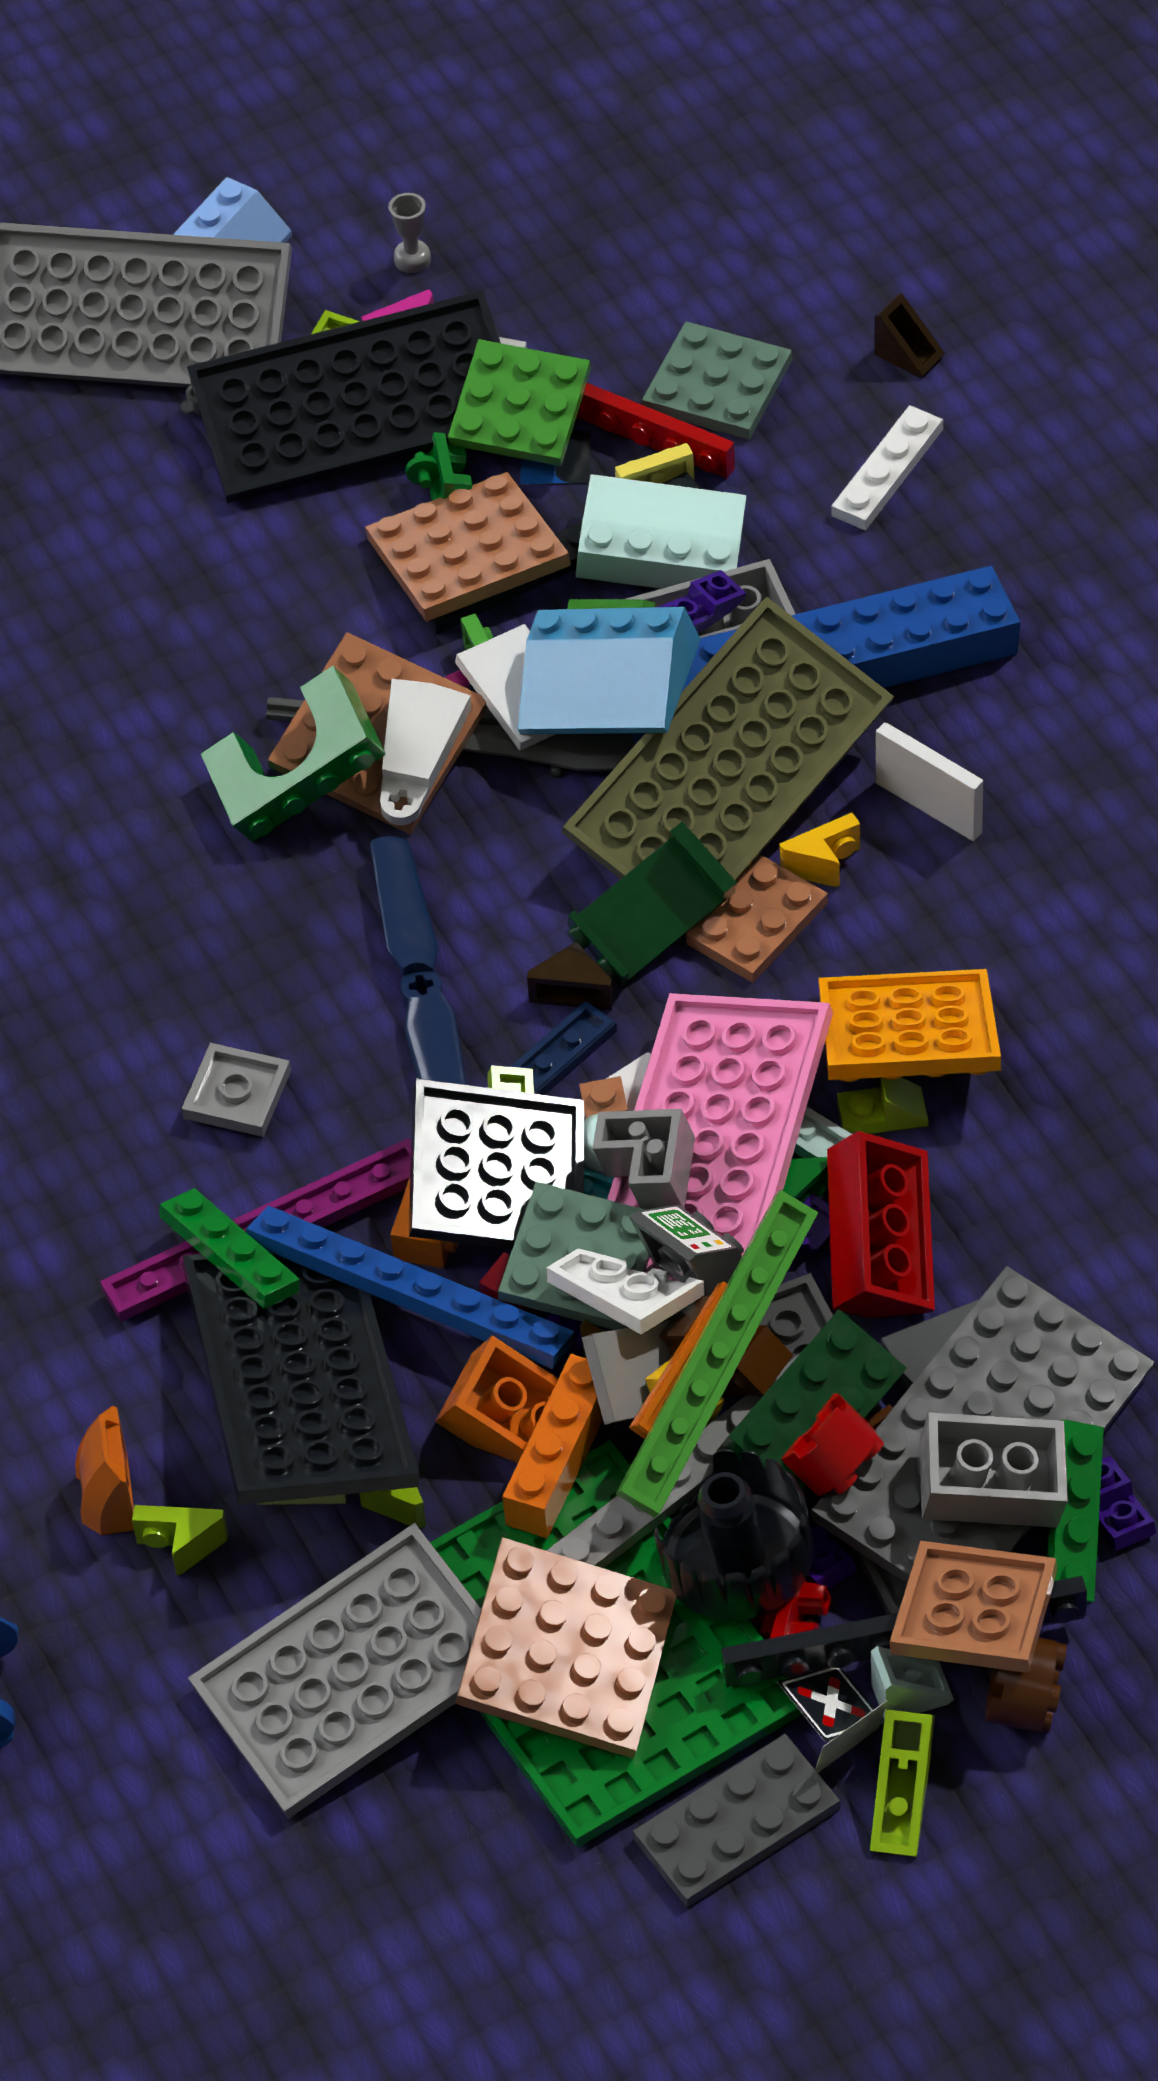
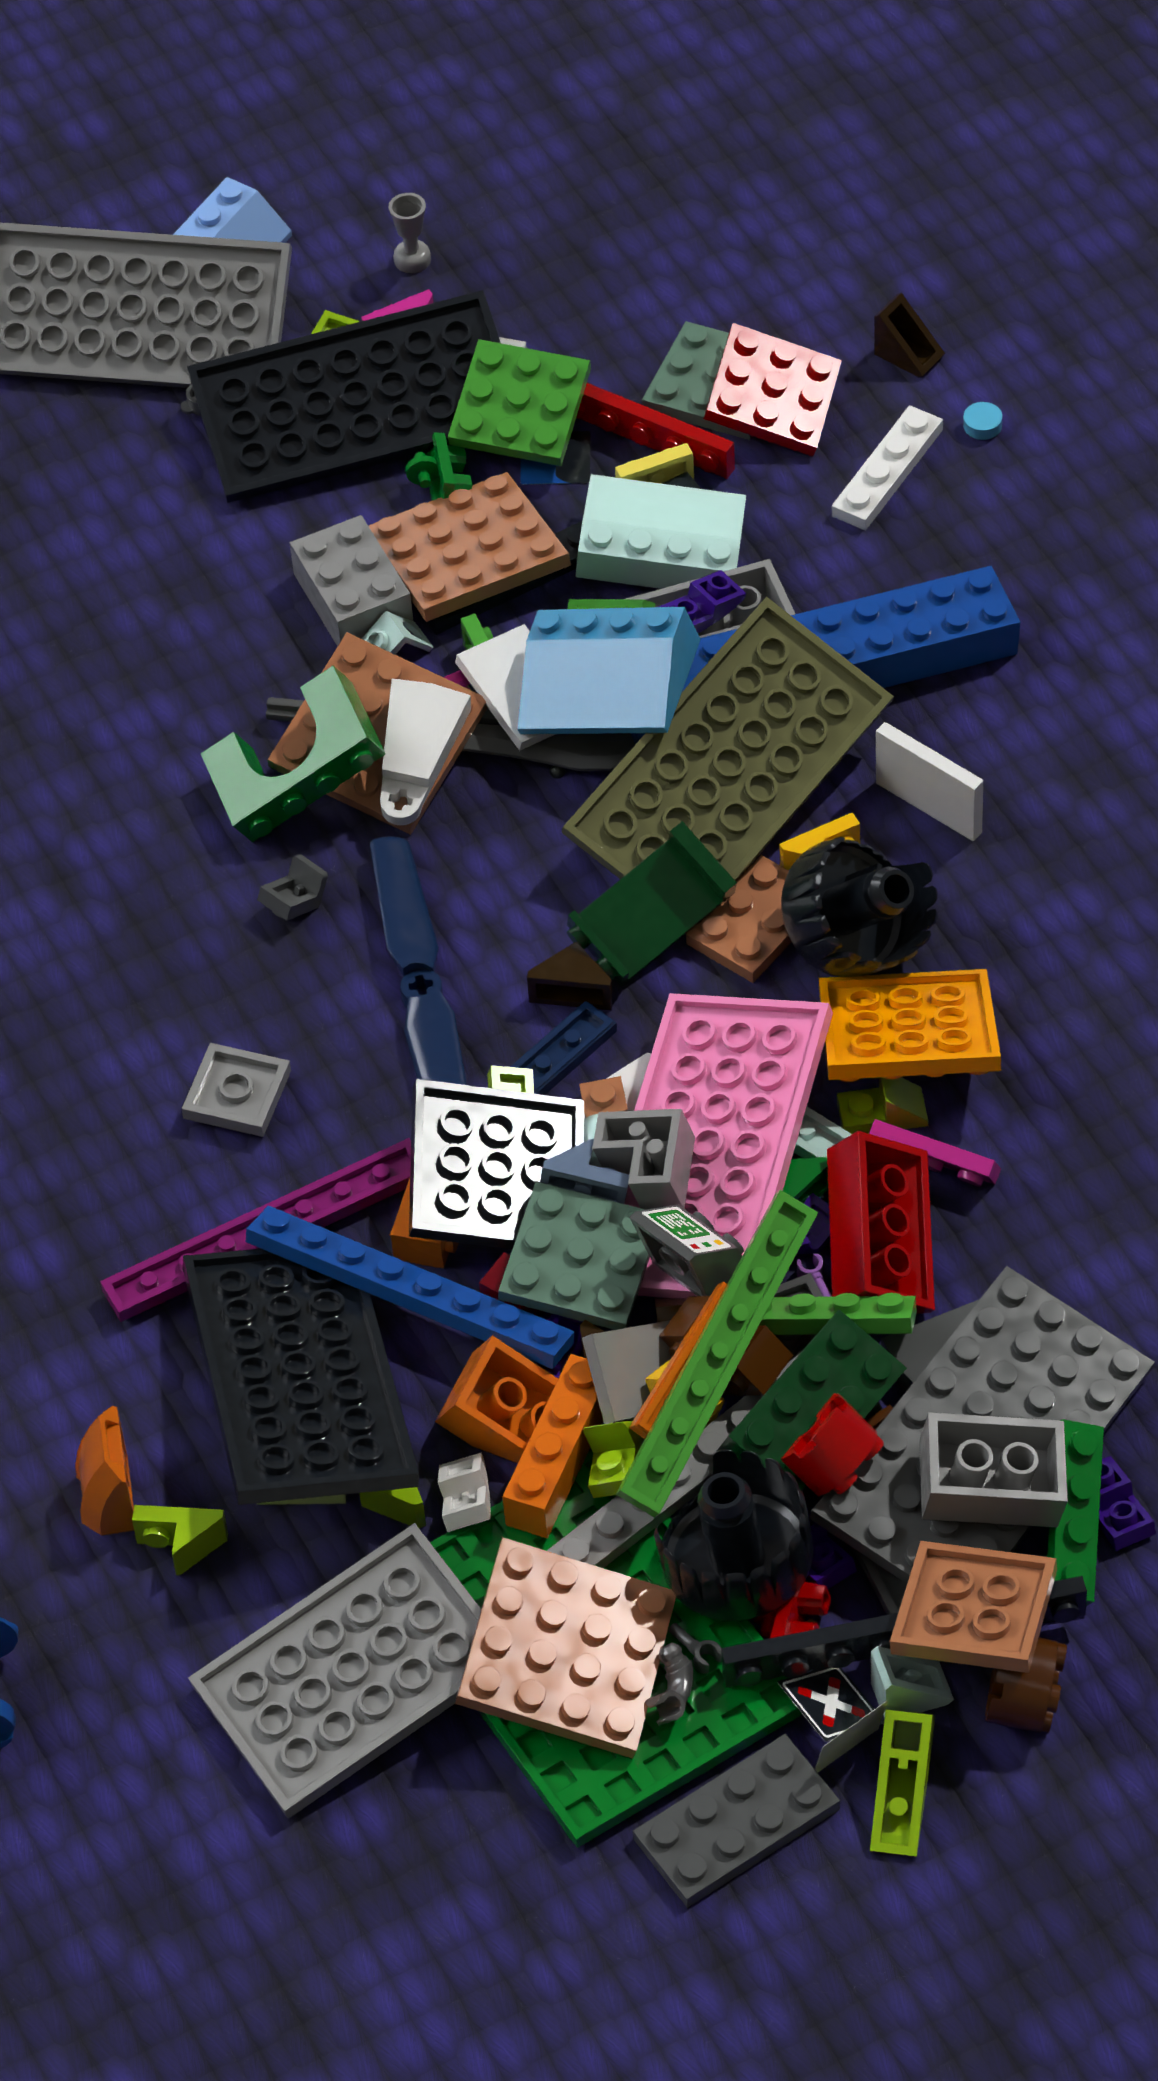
(229, 1248): green plate -> none
(297, 892): none -> dark grey bracket
(348, 578): none -> light grey brick
(391, 633): none -> light aqua bracket
(464, 1492): none -> white slope
(573, 1172): none -> sand blue slope
(613, 1452): none -> lime slope
(622, 1293): white wing -> none
(679, 1683): none -> flat silver piece
(697, 1648): none -> dark grey hand
(772, 389): none -> plate
(809, 1314): none -> bright green plate
(816, 1274): none -> medium lavender hand
(855, 909): none -> black piece
(970, 1166): none -> dark pink plate
(982, 420): none -> medium azure tile

